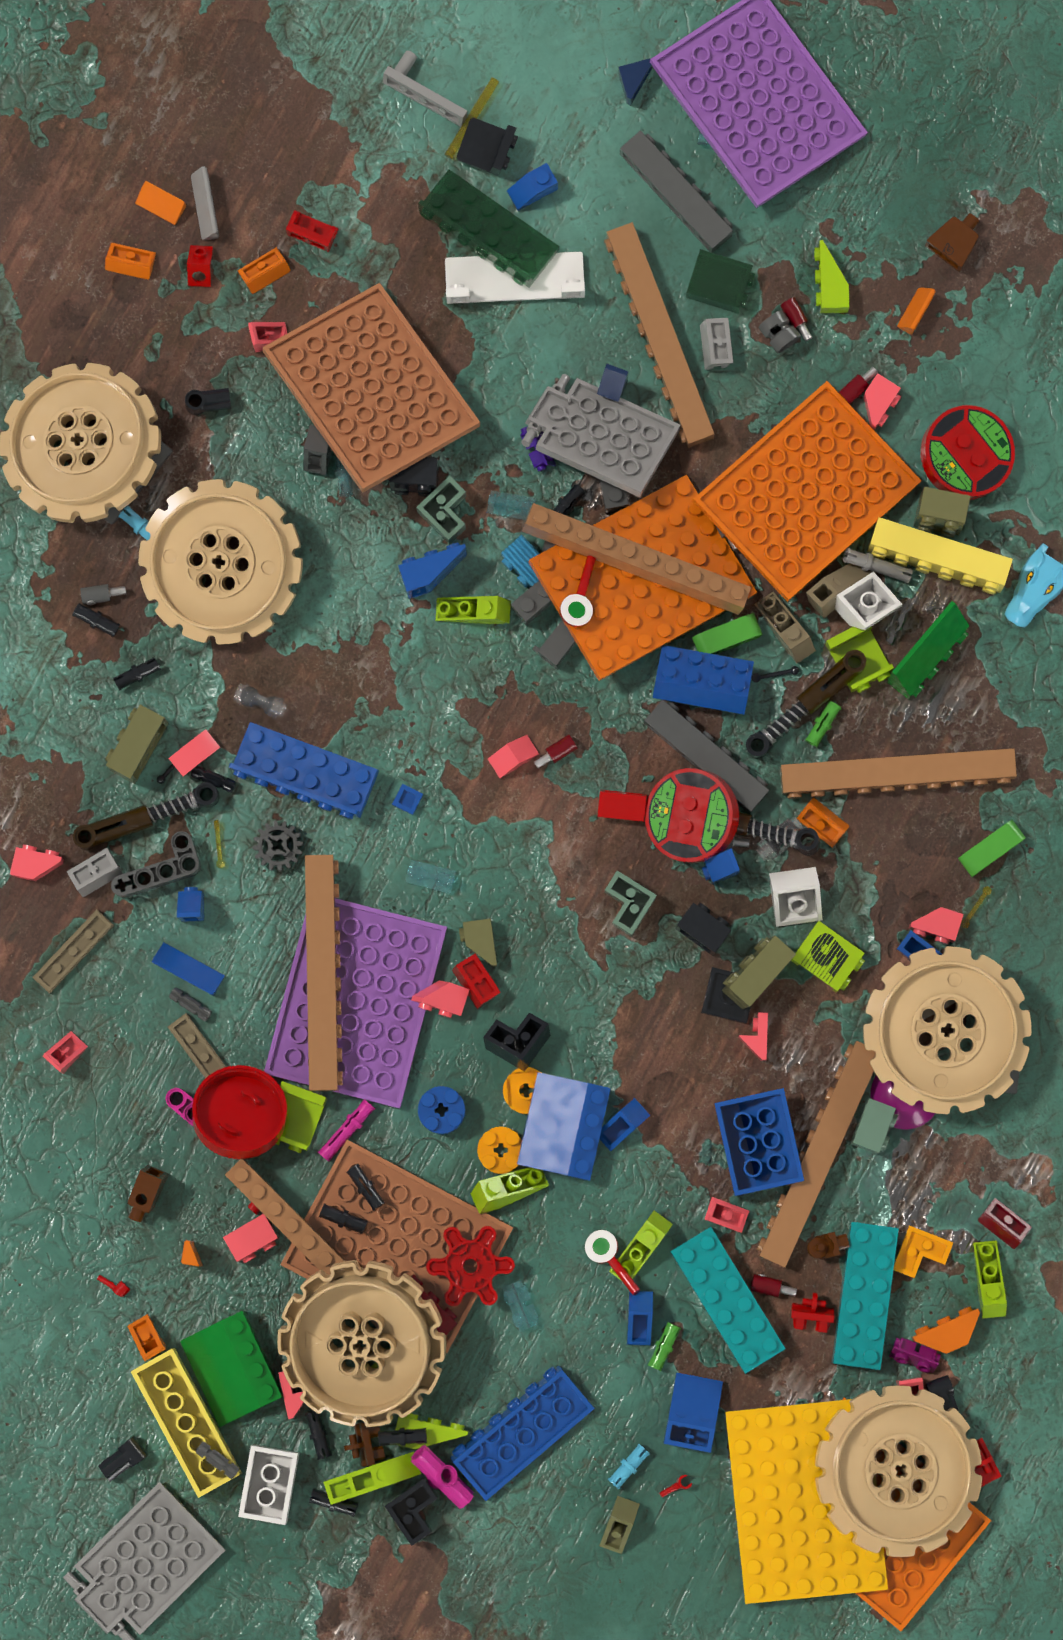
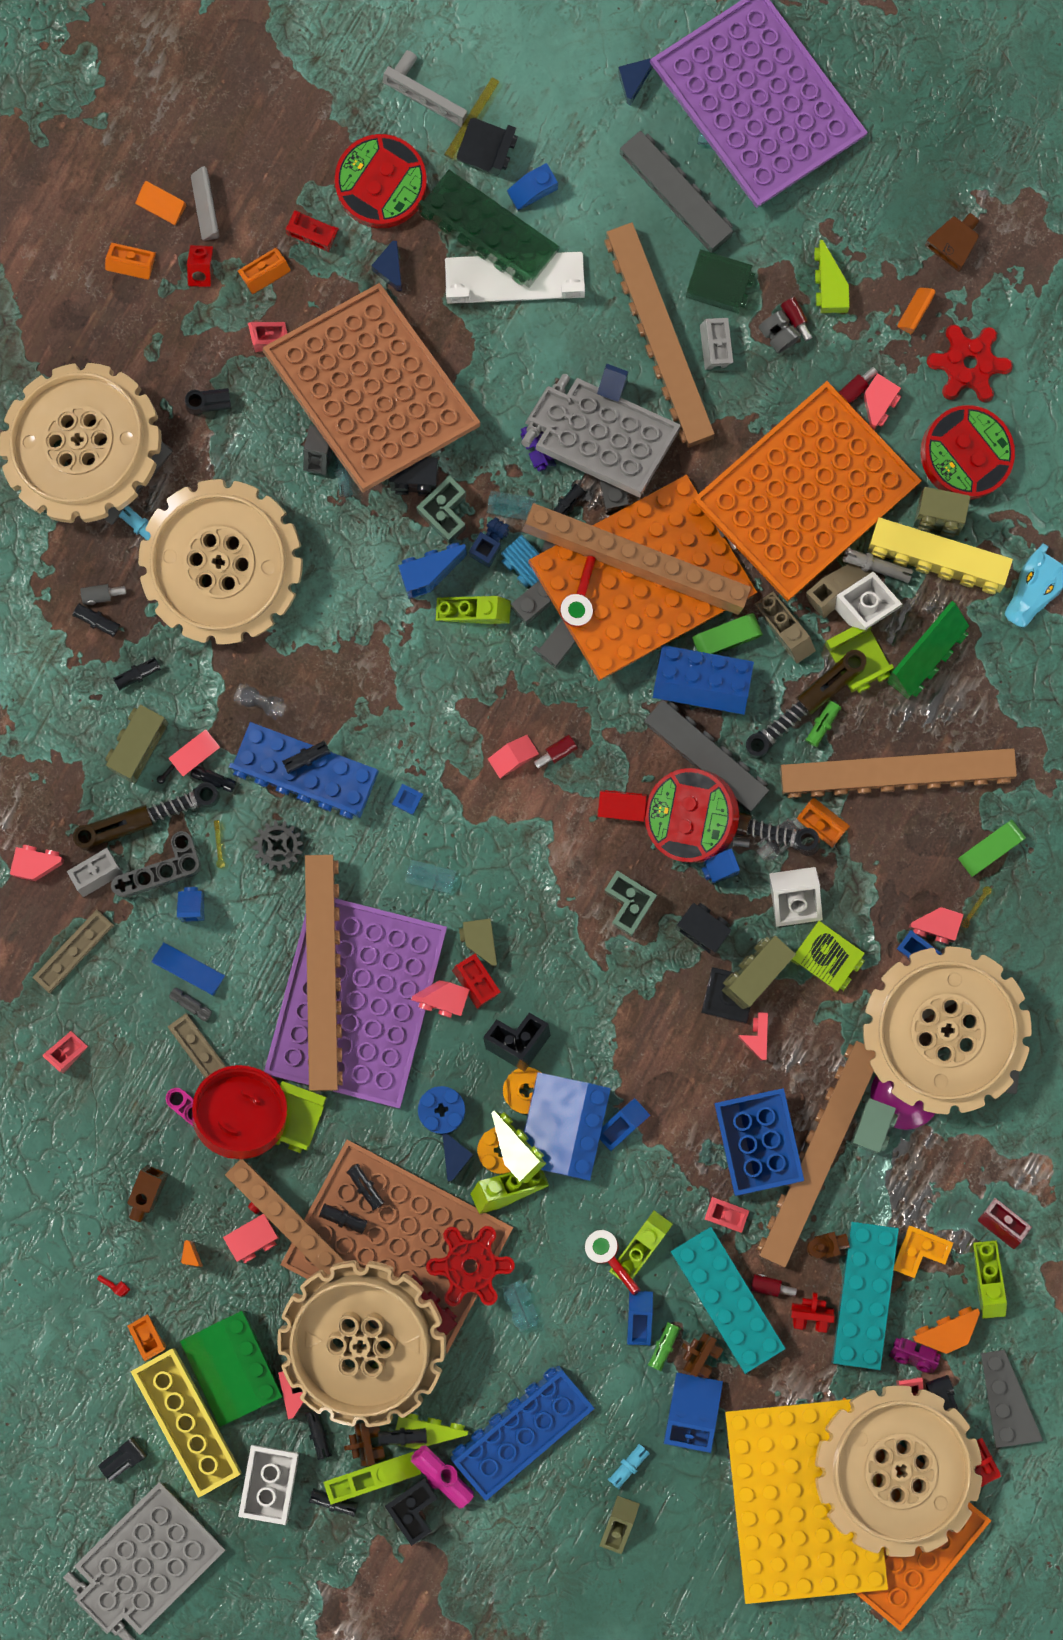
(217, 1460): dark grey axle -> none
(306, 757): none -> black pin
(352, 1123): dark pink pin -> none
(380, 181): none -> piece
(388, 266): none -> dark blue slope
(455, 1157): none -> dark blue slope
(488, 546): none -> dark blue brick
(516, 1152): none -> slope
(675, 1486): red hand -> none
(698, 1353): none -> reddish brown hips
(756, 677): black hinge -> none
(958, 374): none -> red plate
(1008, 1408): none -> dark grey wing

